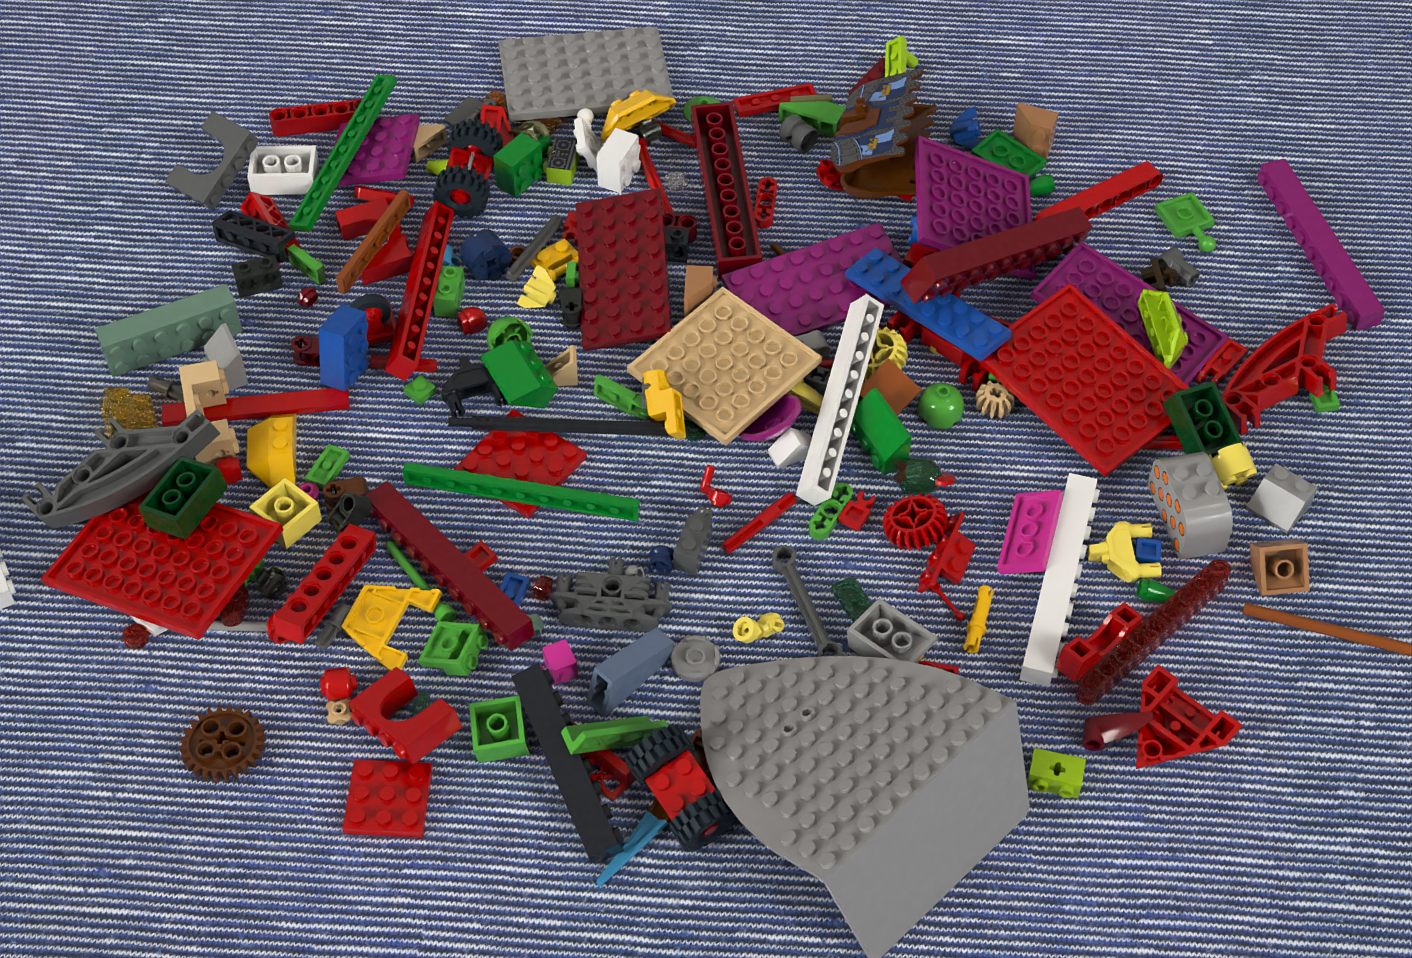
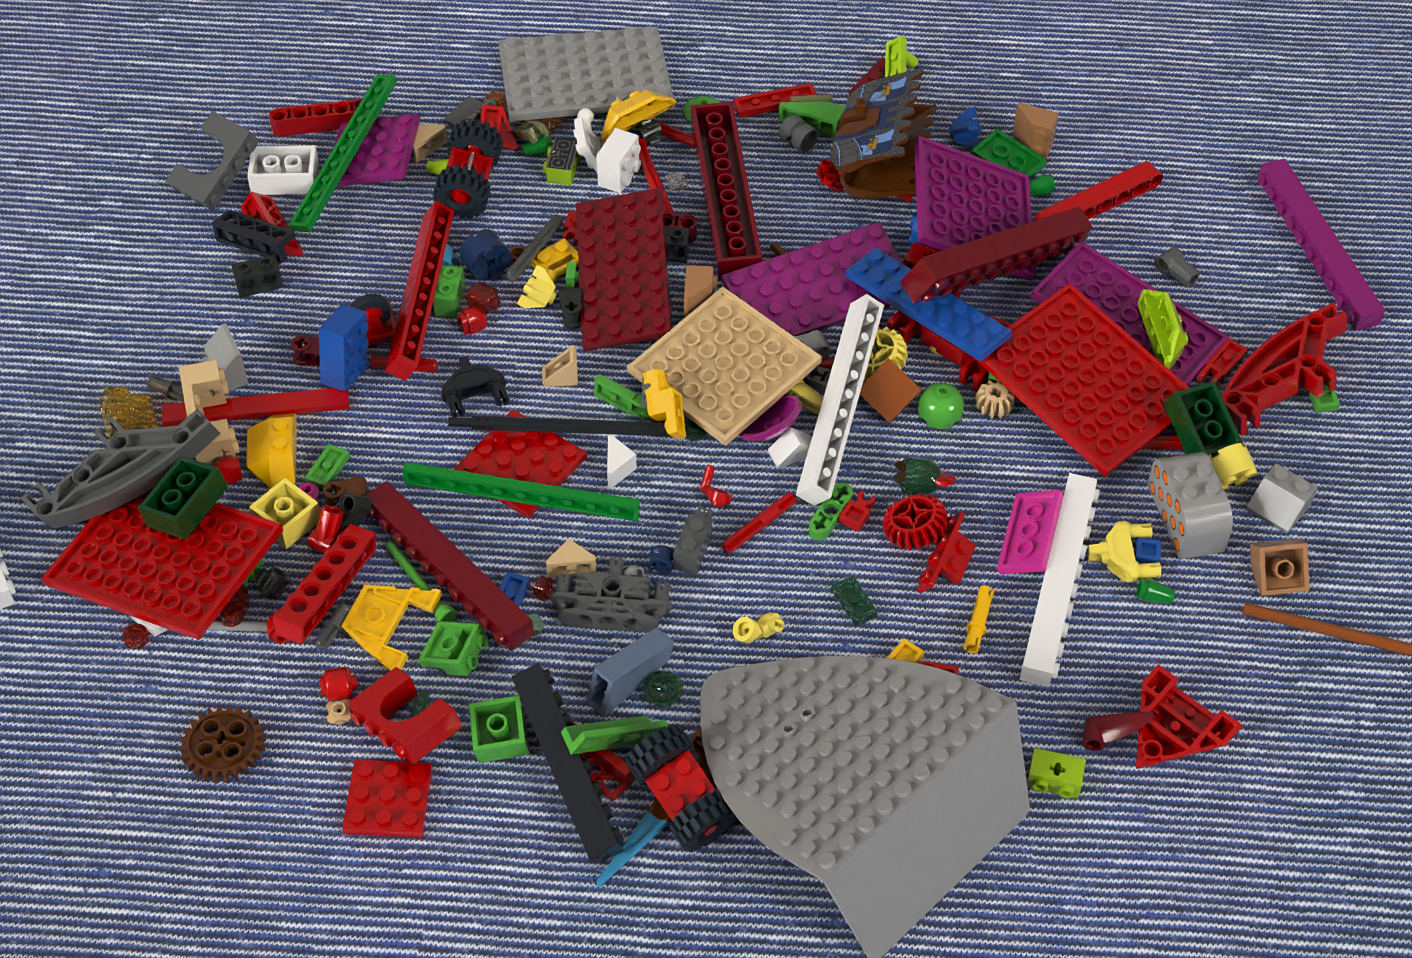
(167, 330): sand green brick -> none
(306, 264): bright green plate -> none
(307, 297): dark red plate -> none
(326, 529): none -> red piece
(372, 194): red beam -> none
(373, 242): dark orange tile -> none
(393, 257): red arch -> none
(420, 390): bright green plate -> none
(481, 556): red plate -> none
(483, 297): none -> clear red head
(508, 329): bright green cylinder -> none
(518, 164): green brick -> none
(520, 374): green slope -> none
(560, 661): dark pink brick -> none
(570, 559): none -> tan slope
(620, 461): none -> white slope
(655, 682): none -> clear green gear
(695, 658): light grey tile -> none
(769, 196): red beam -> none
(803, 600): dark grey piece -> none
(880, 432): green slope -> none
(889, 634): light grey slope -> none
(958, 615): red hinge -> none
(1082, 654): red arch -> none
(1153, 273): dark brown hips -> none
(1164, 621): clear red beam -> none
(1187, 216): bright green plate -> none

